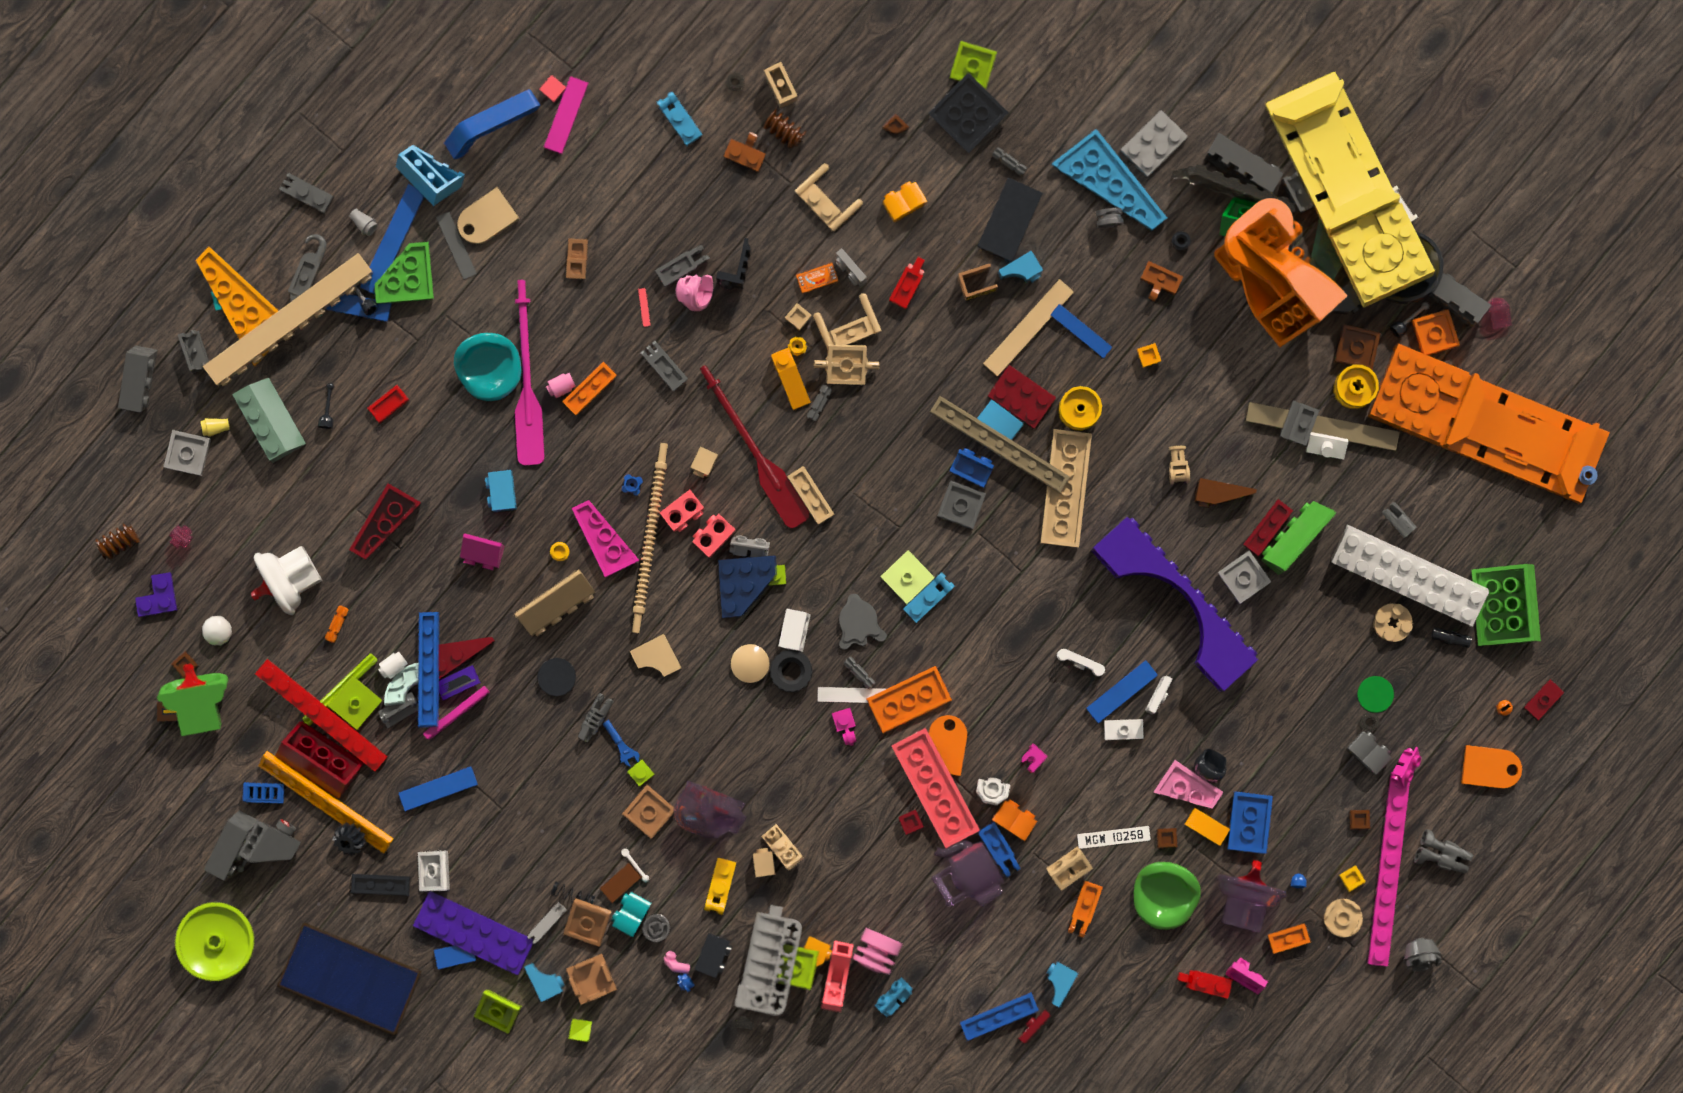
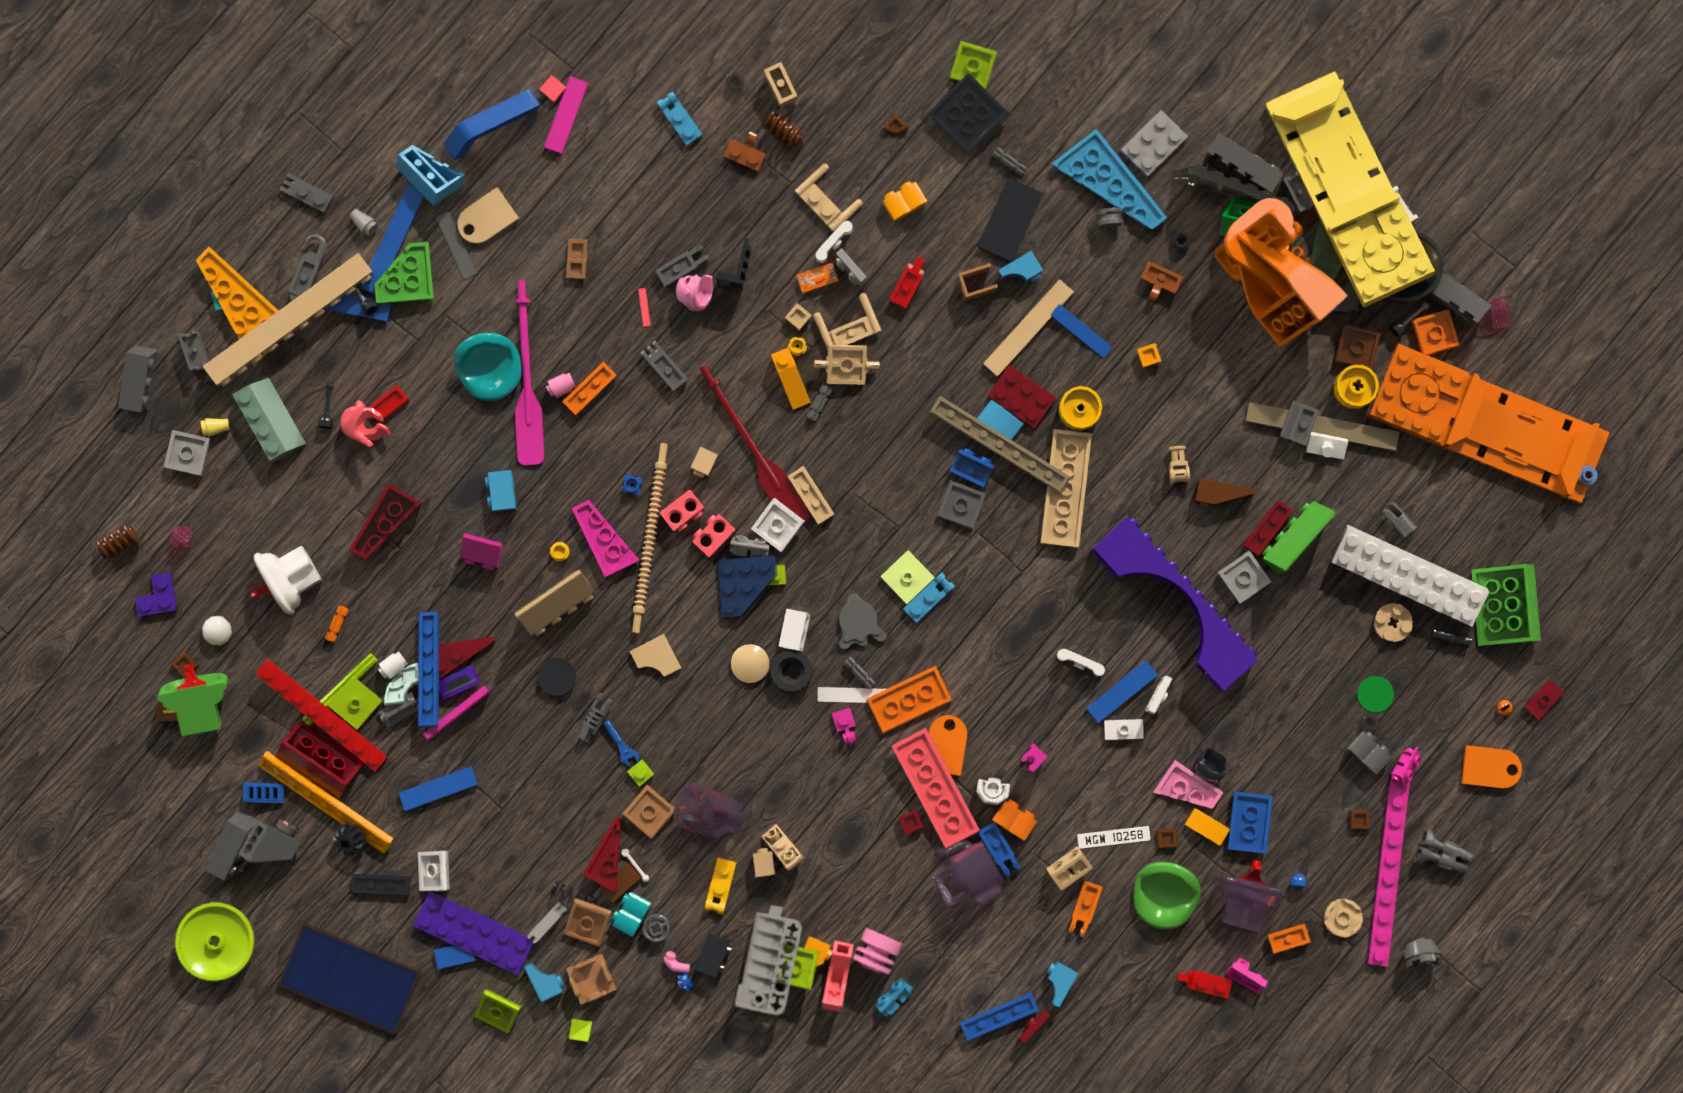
(353, 424): none -> coral piece
(605, 861): none -> dark red wing
(777, 525): none -> white plate
(833, 241): none -> white plate
(1352, 878): yellow tile -> none

